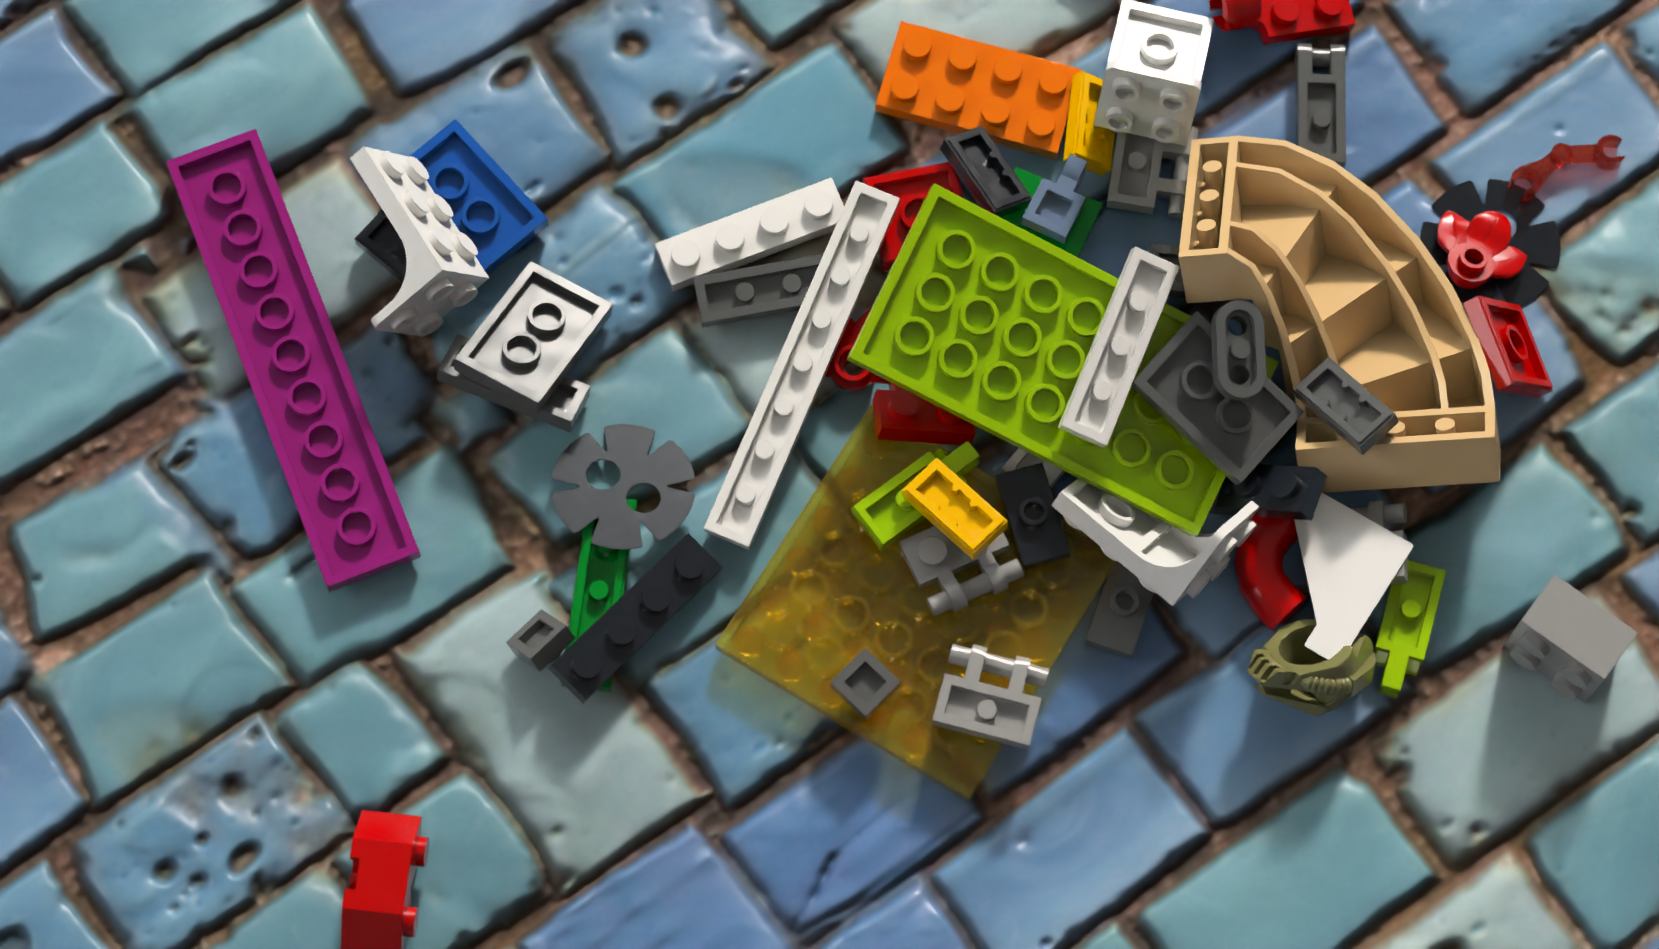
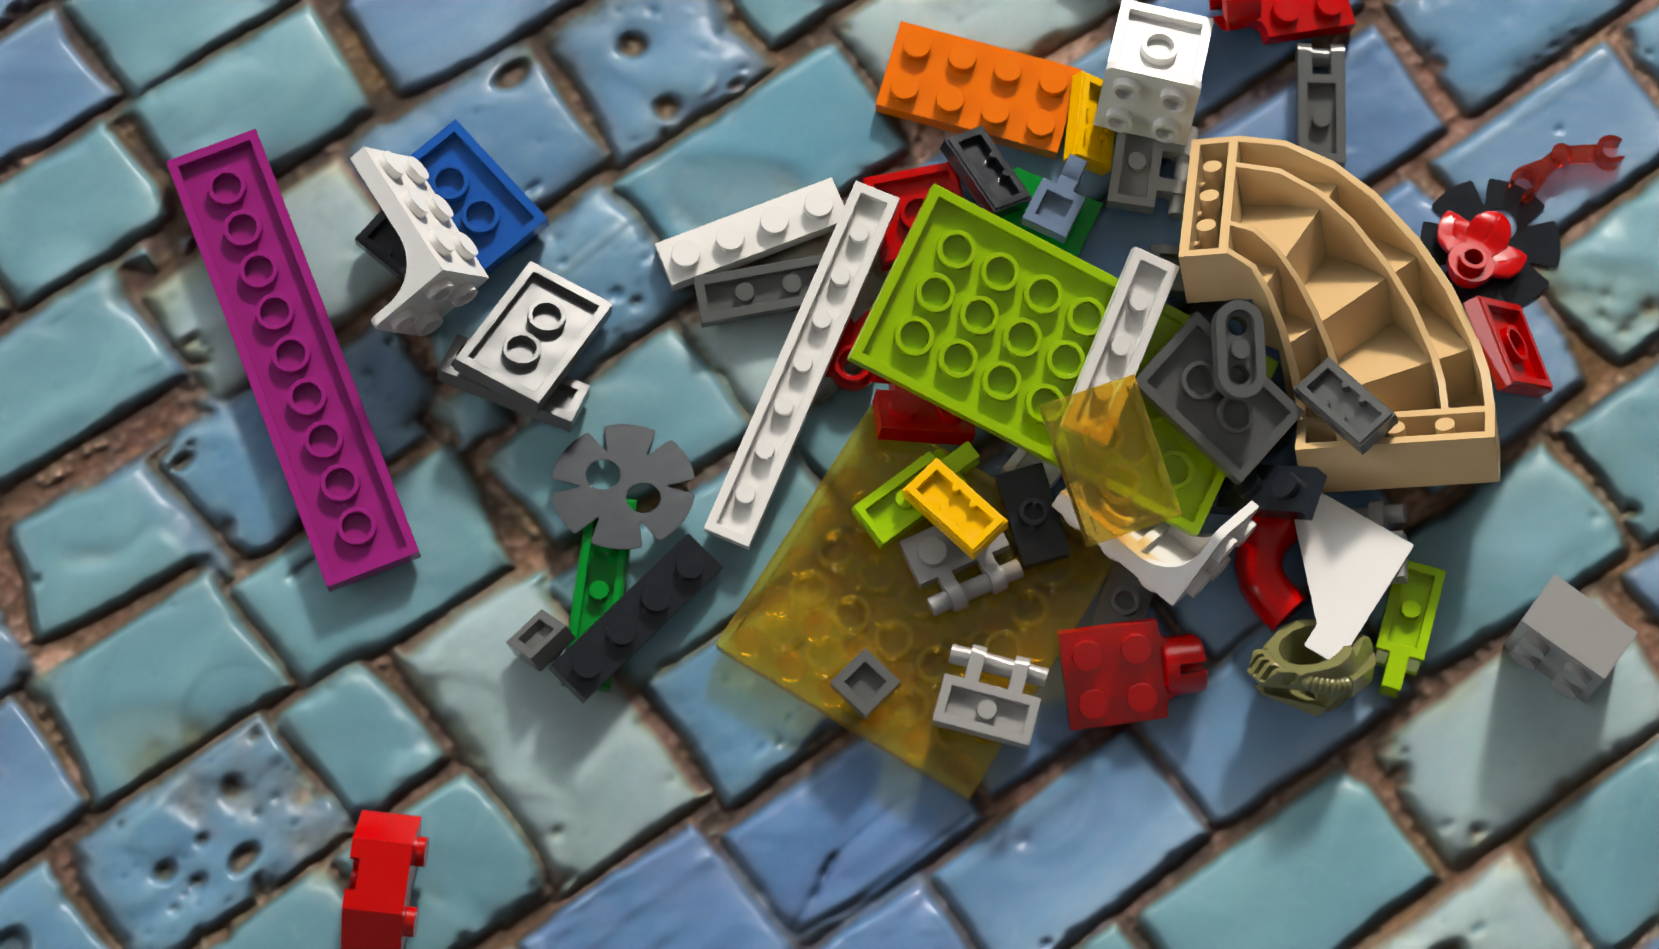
(1110, 460): none -> clear yellow tile
(1126, 672): none -> red plate

